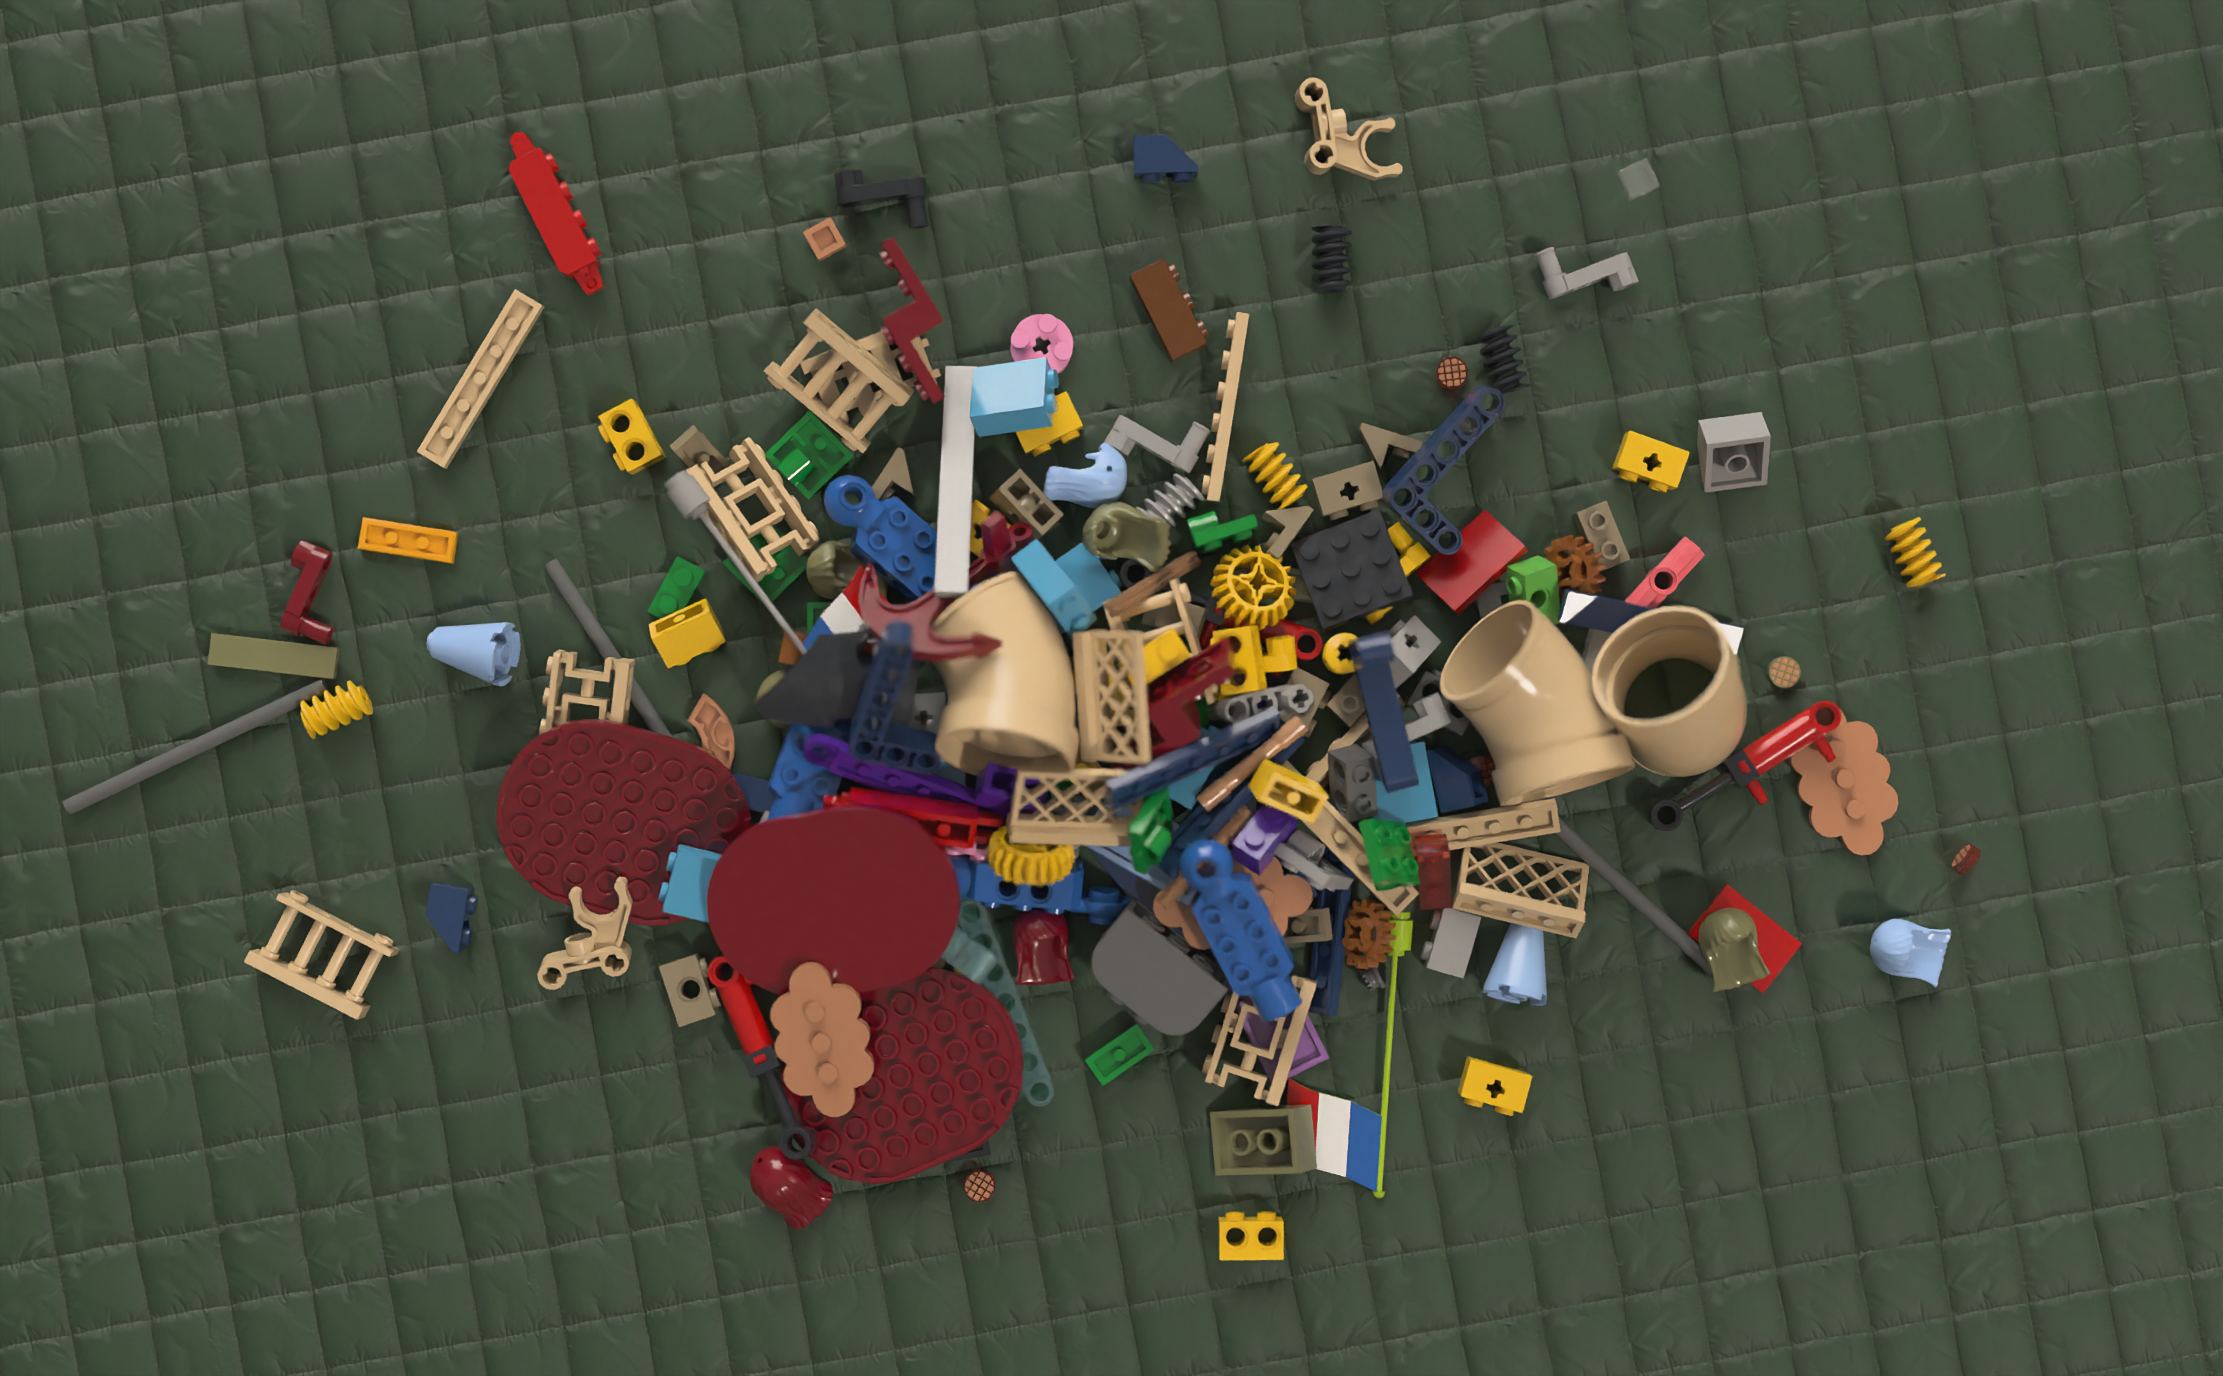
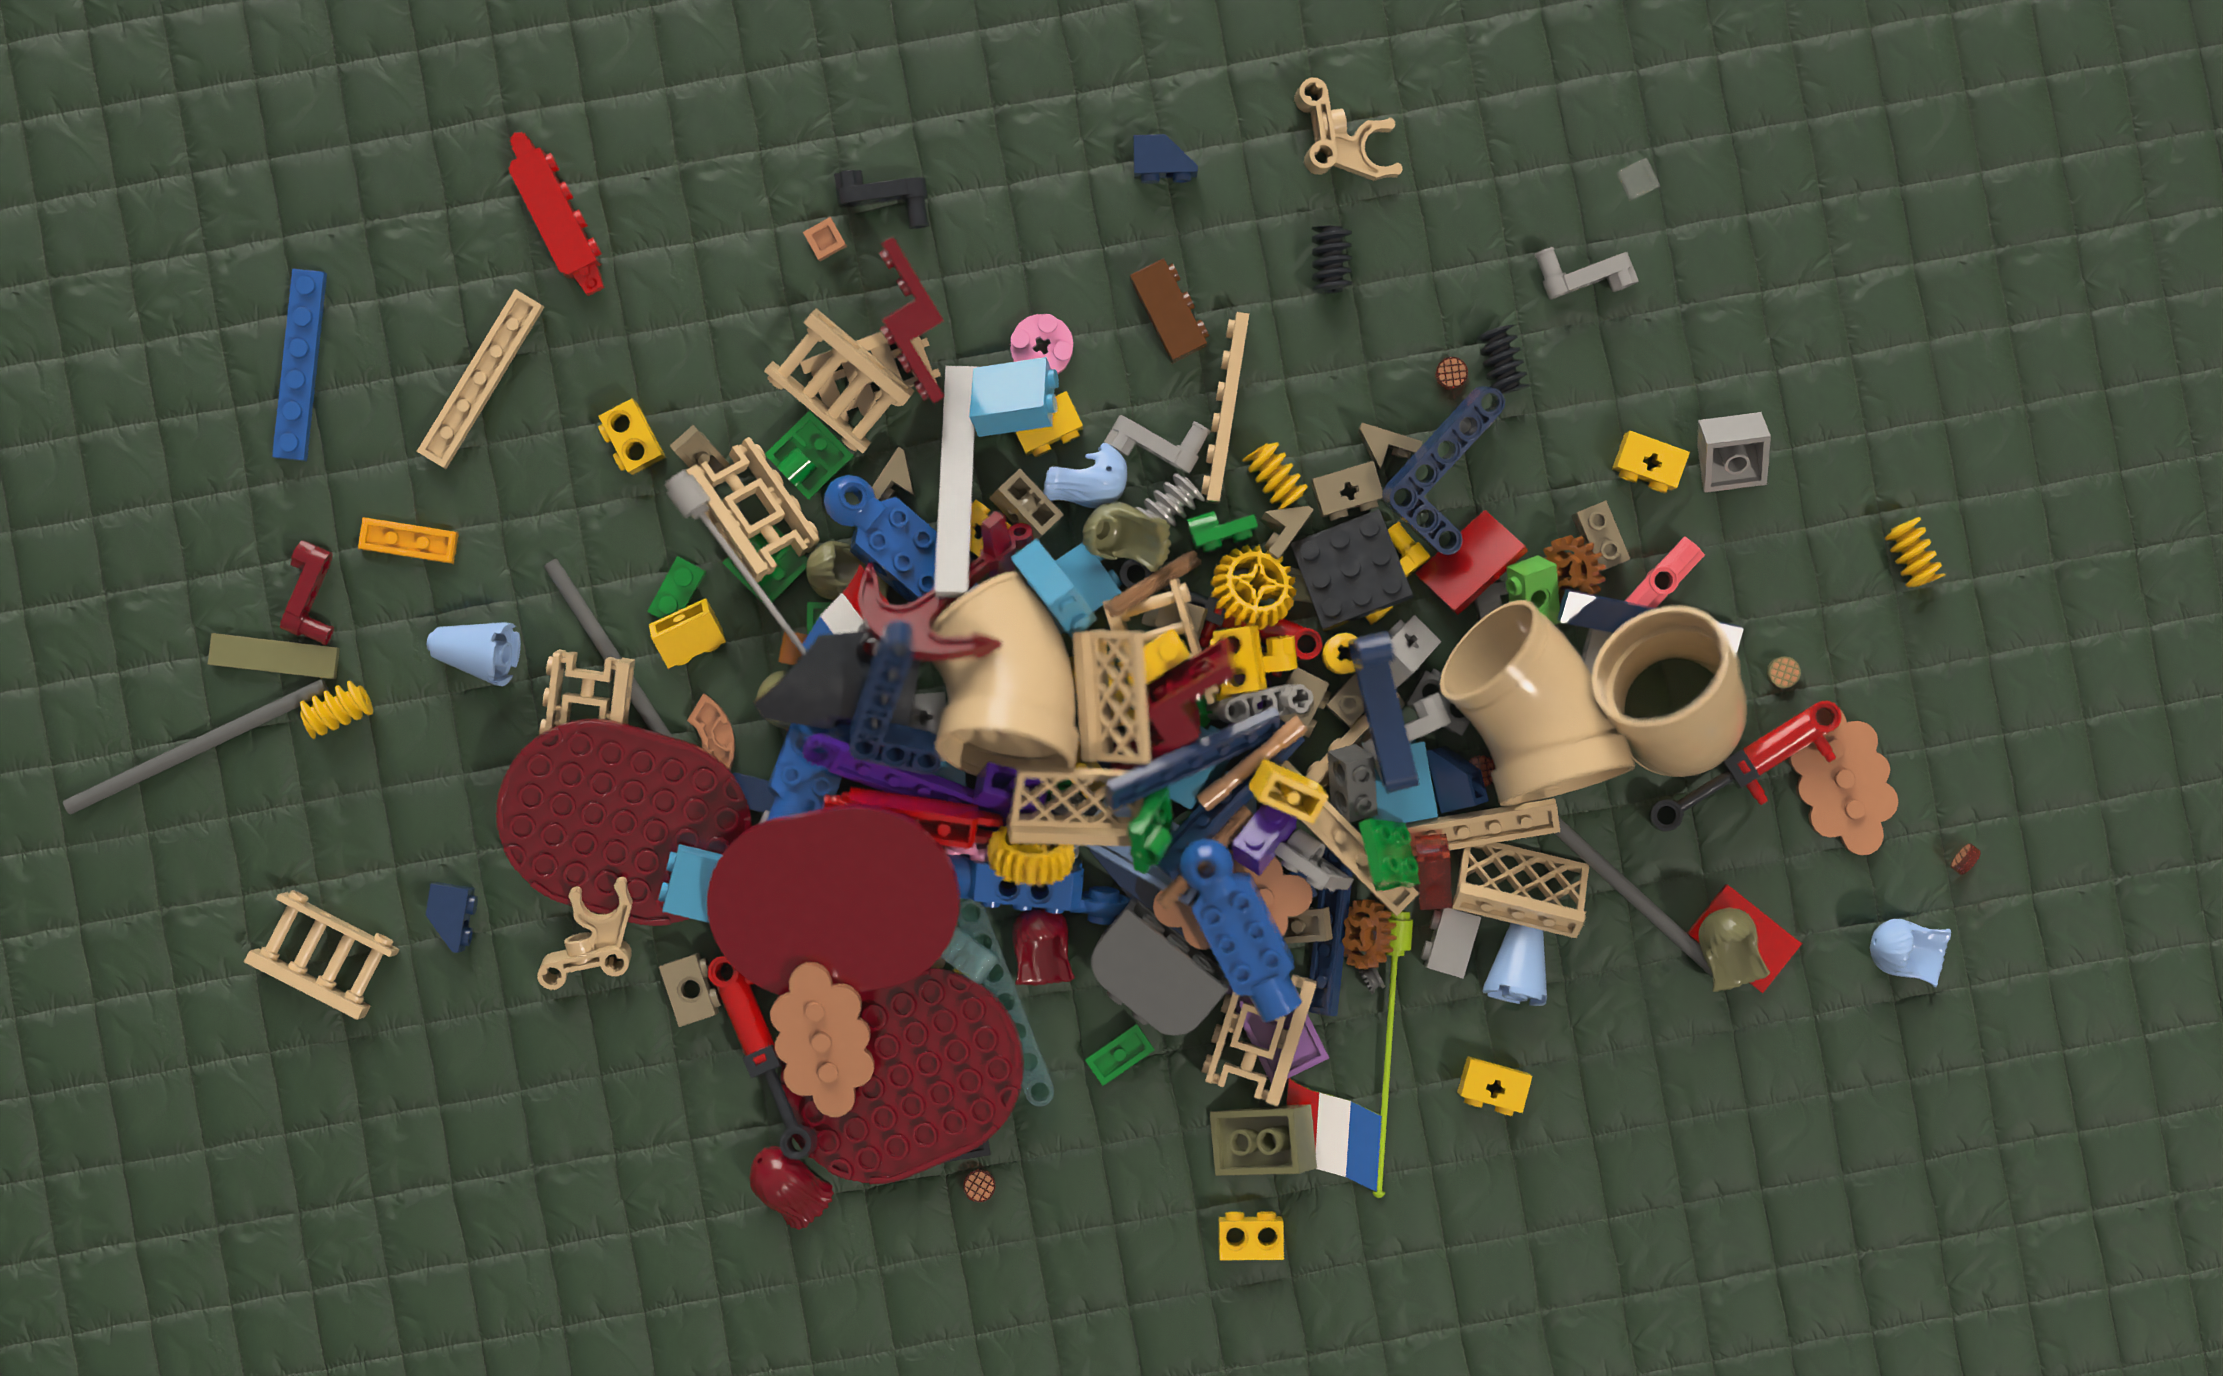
(299, 364): none -> blue plate

